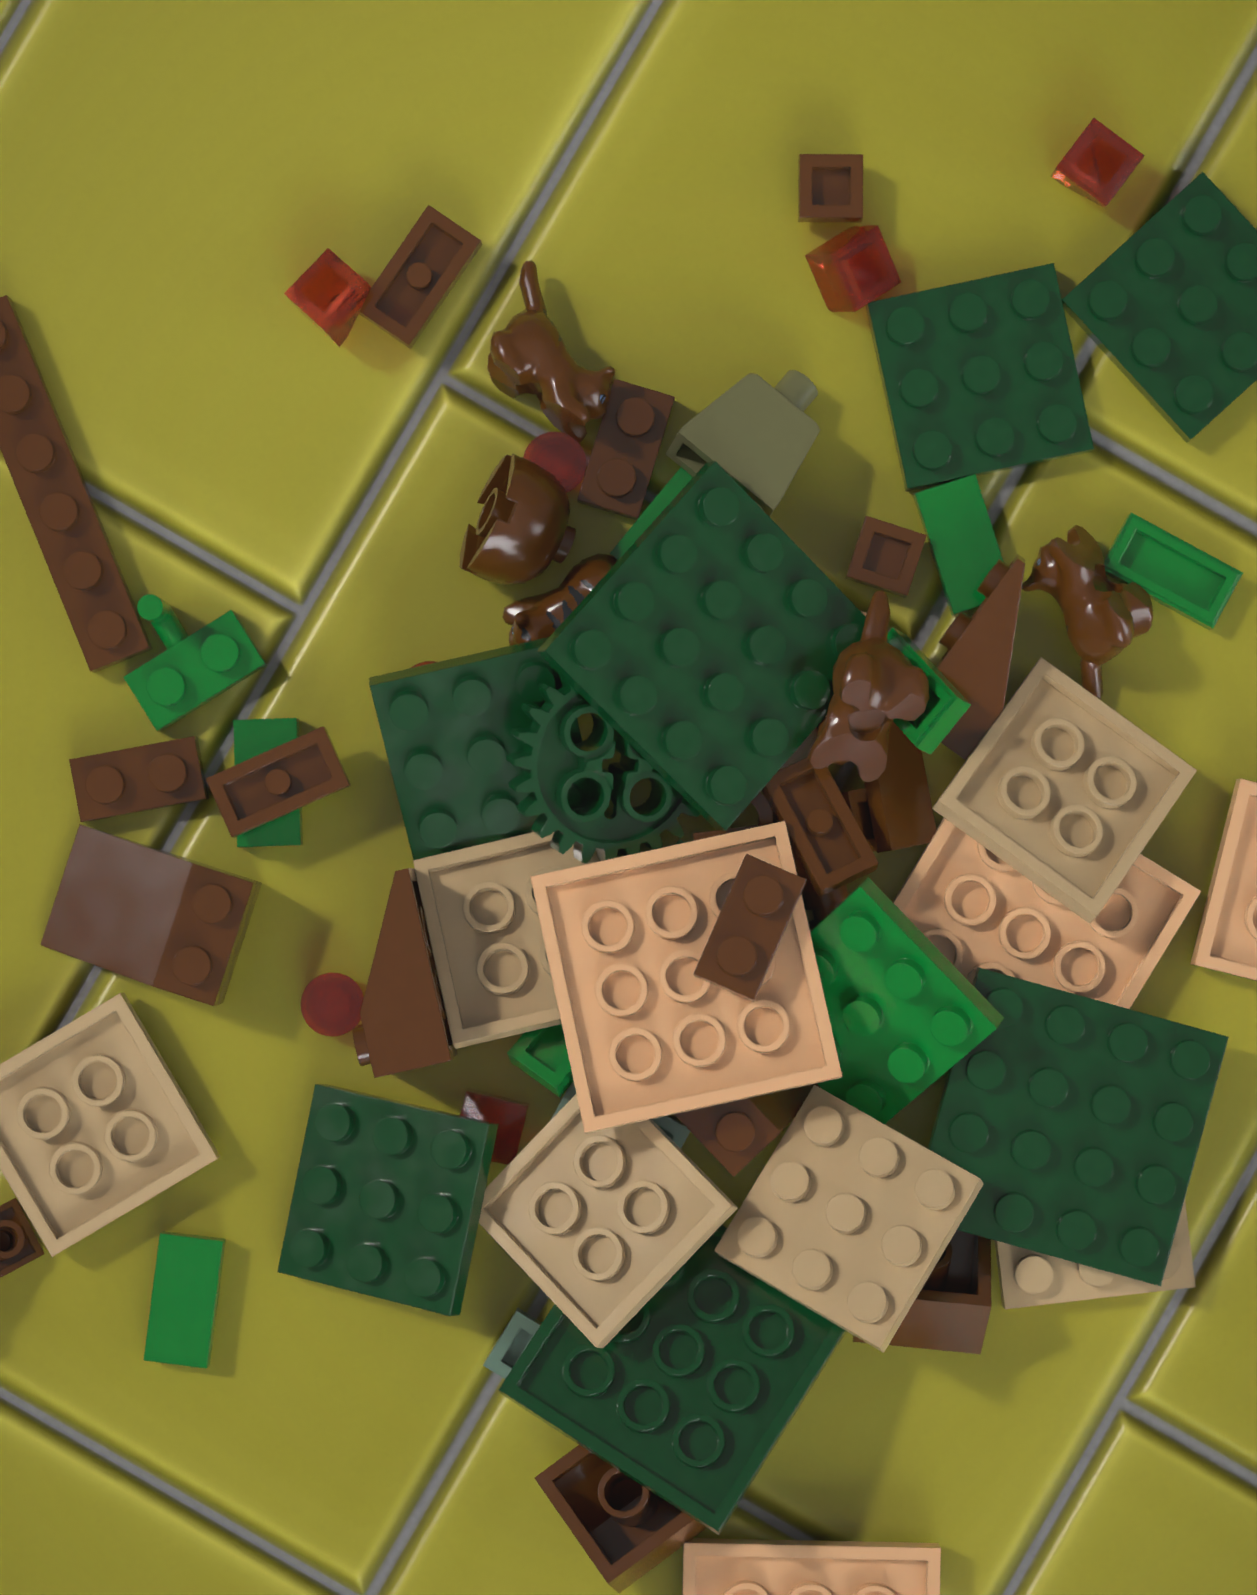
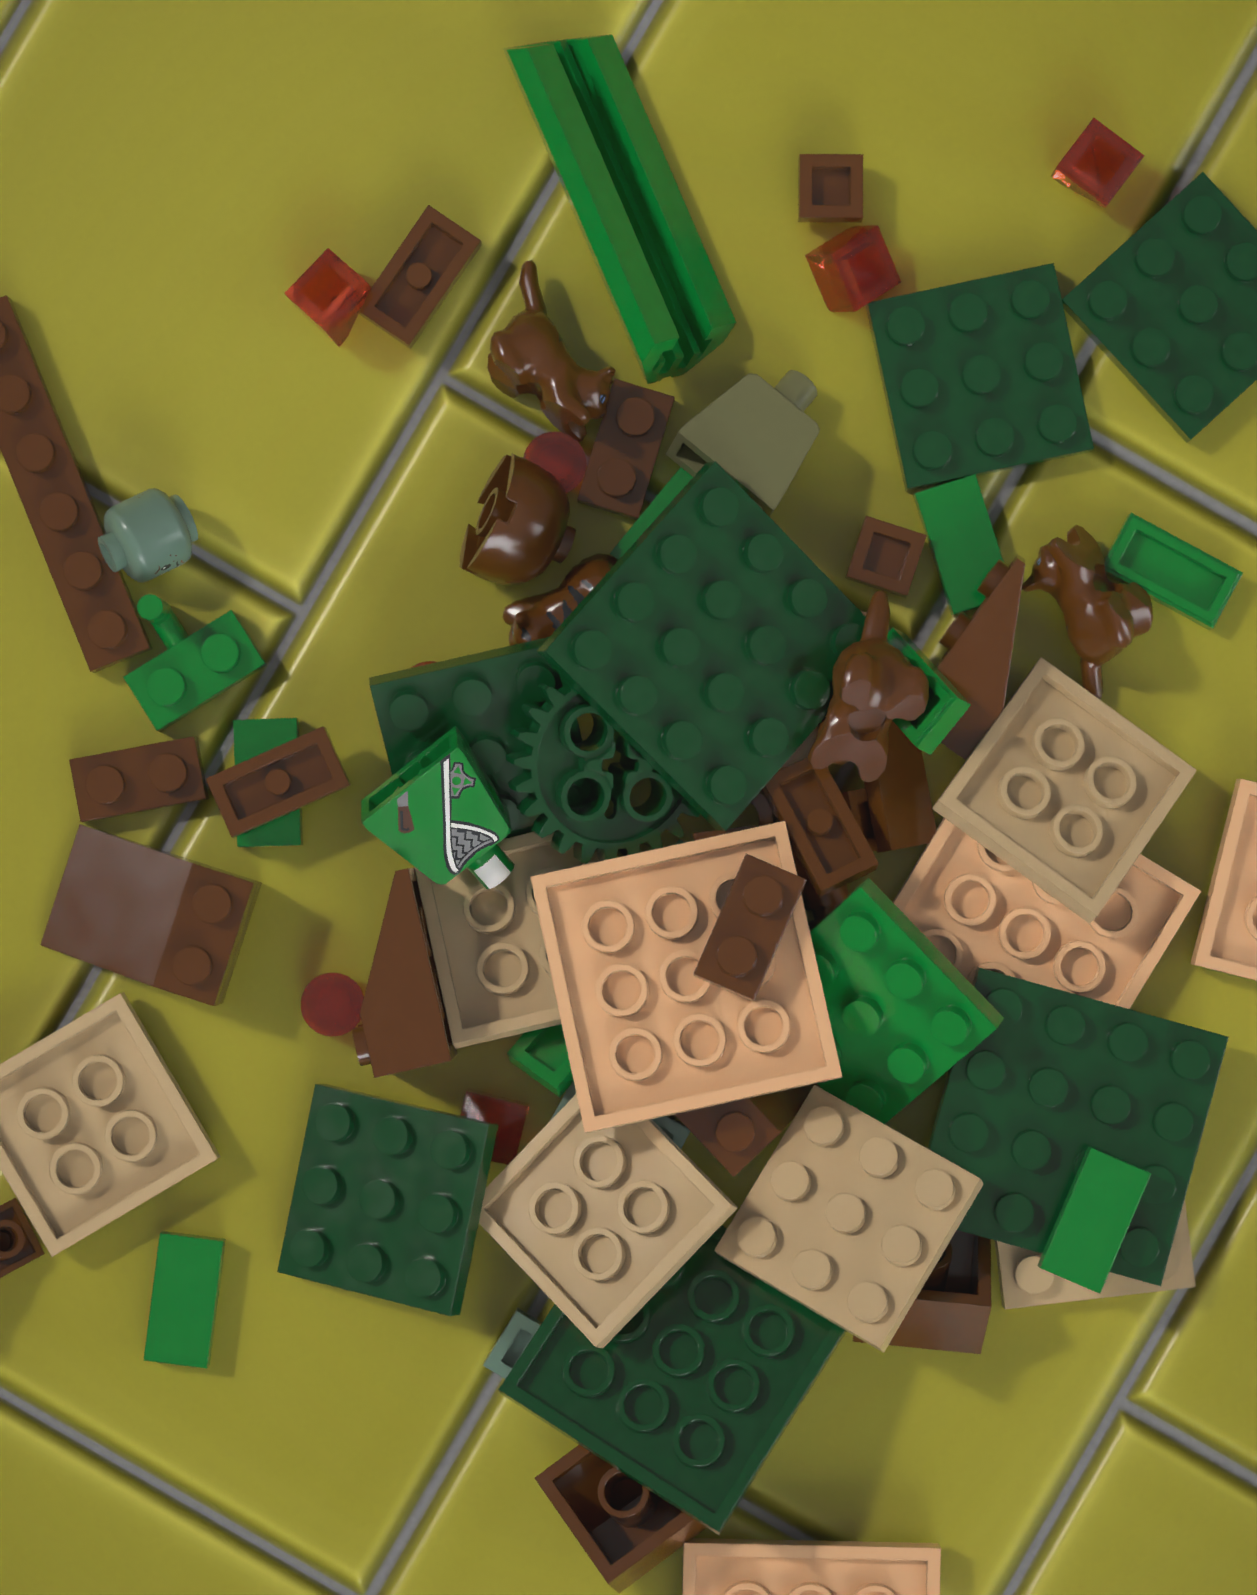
(148, 535): none -> sand green head
(443, 814): none -> green torso
(625, 201): none -> green piece
(1094, 1219): none -> green tile

